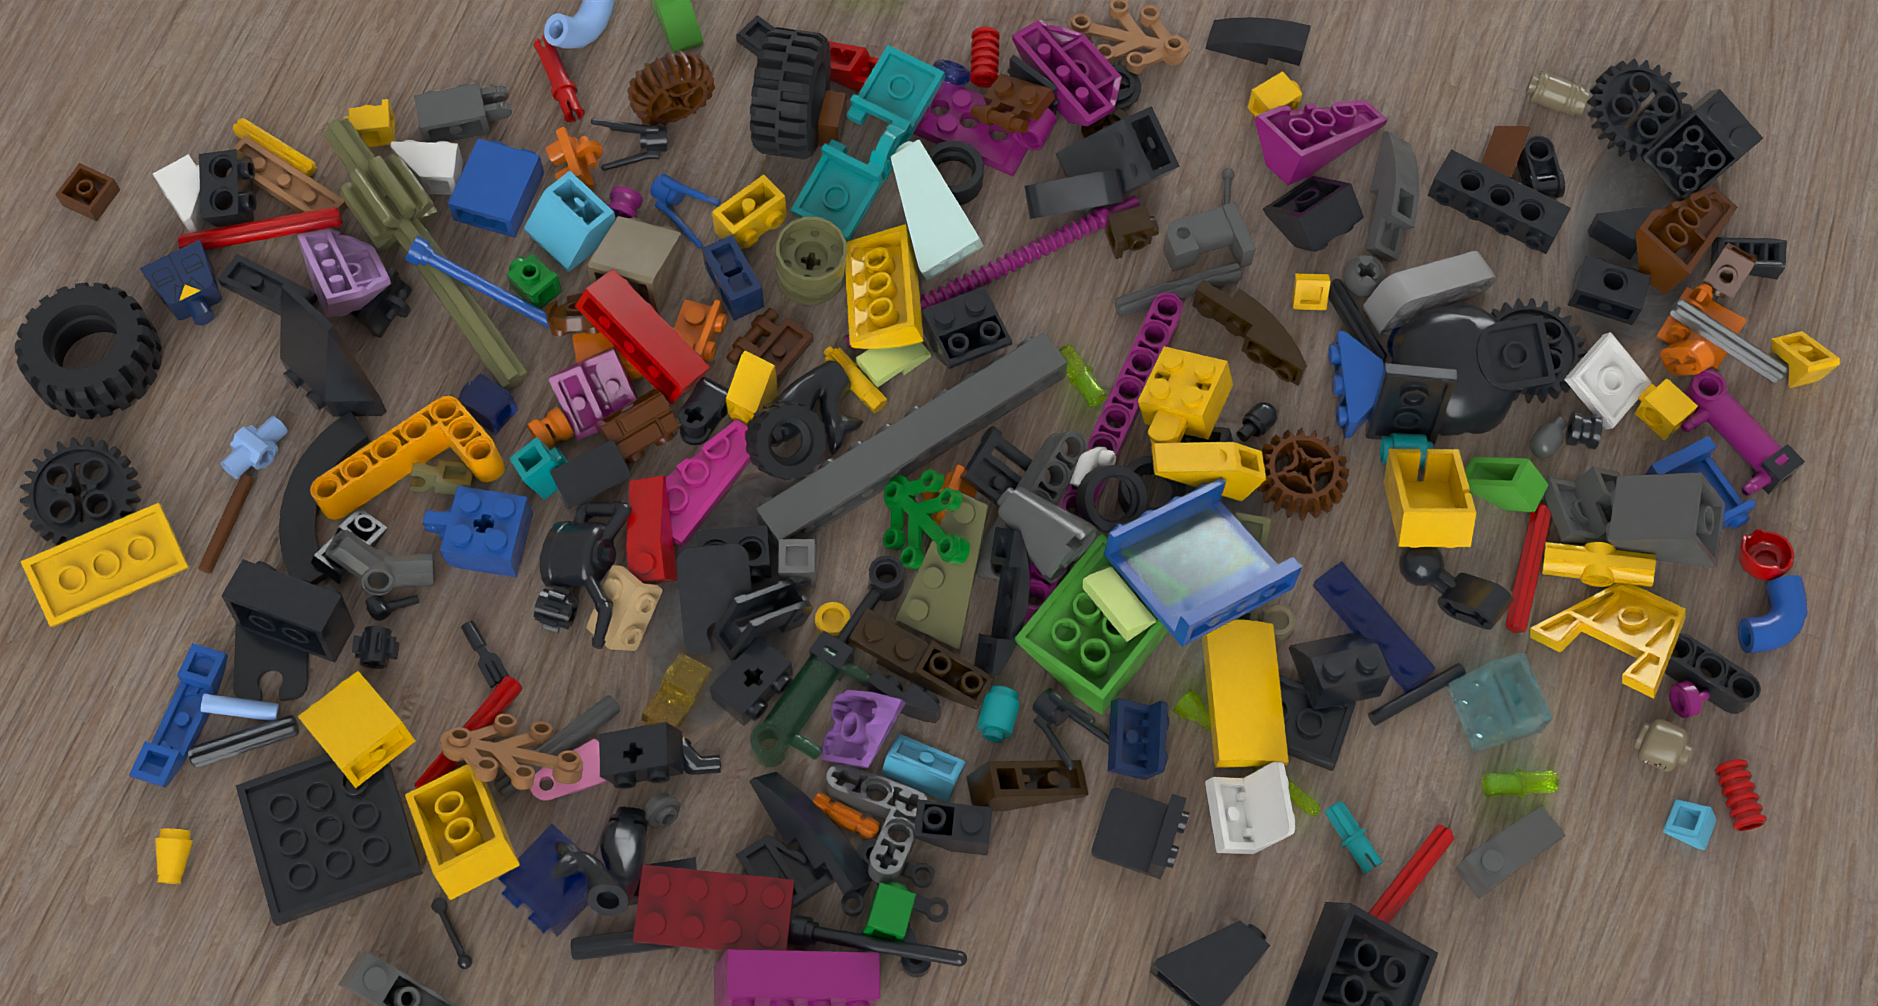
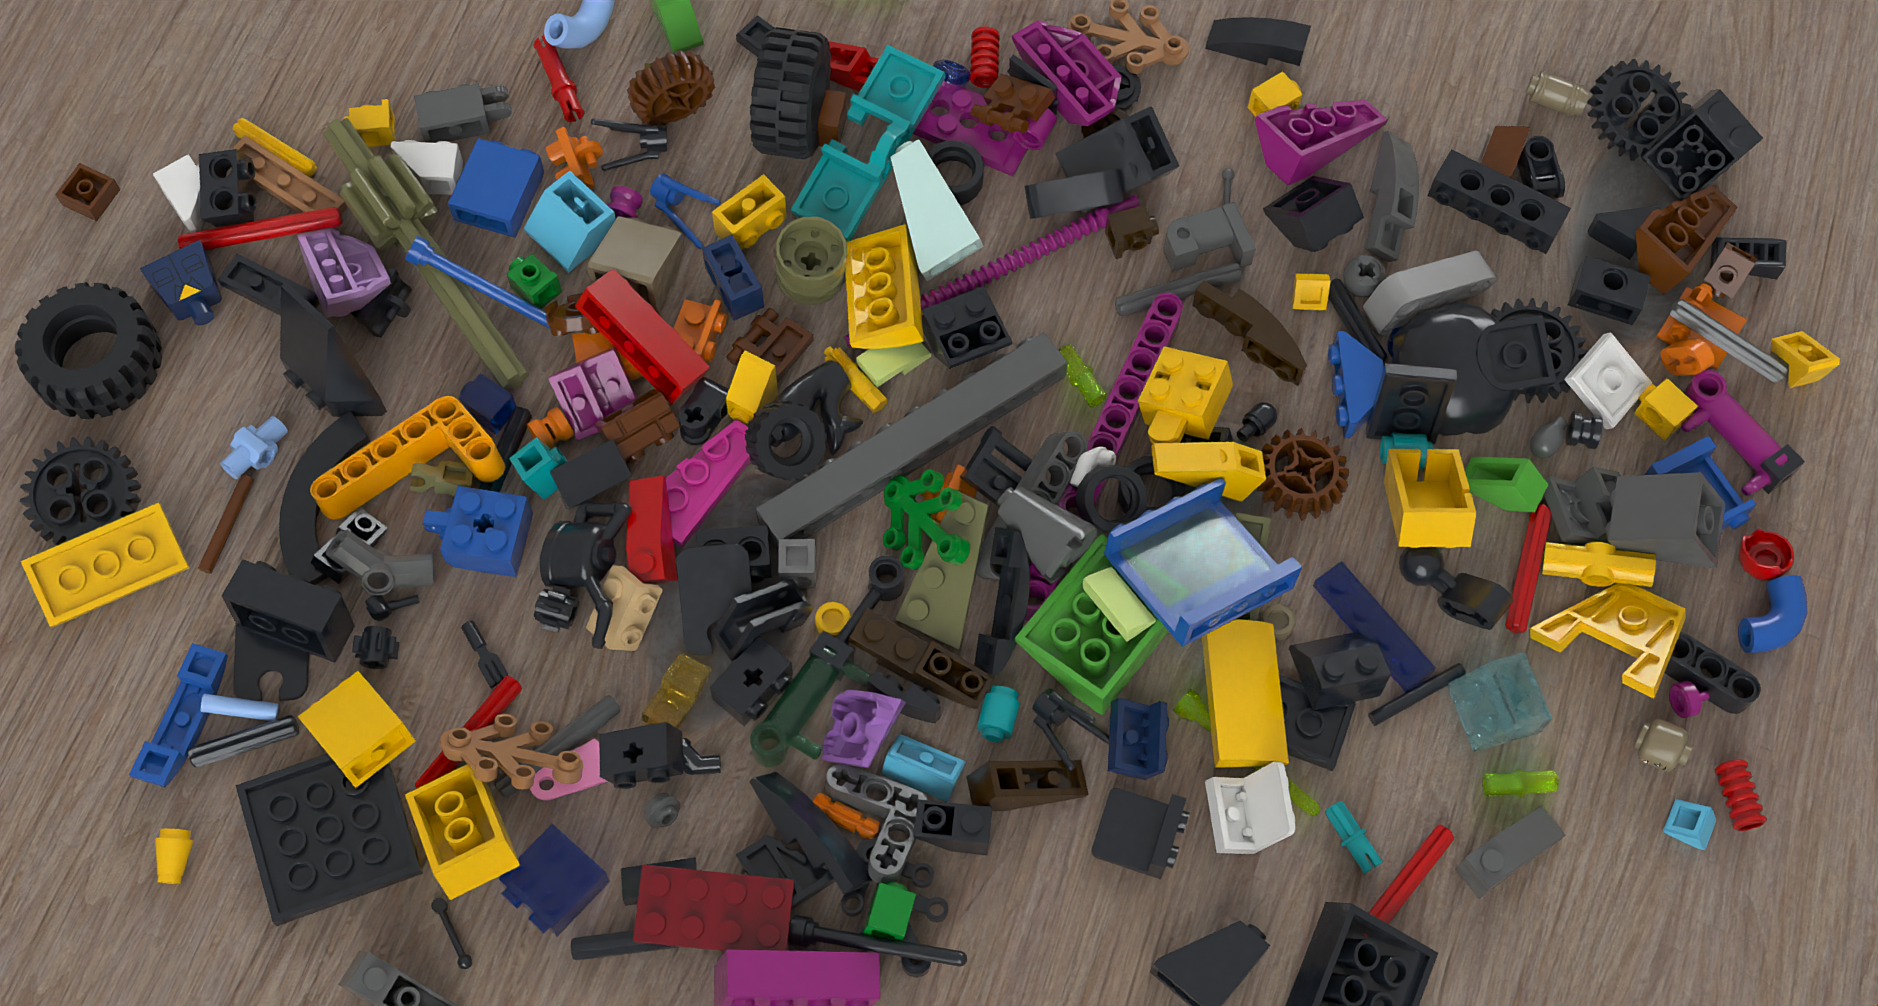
(509, 444): none -> black axle
(623, 854): black piece -> none

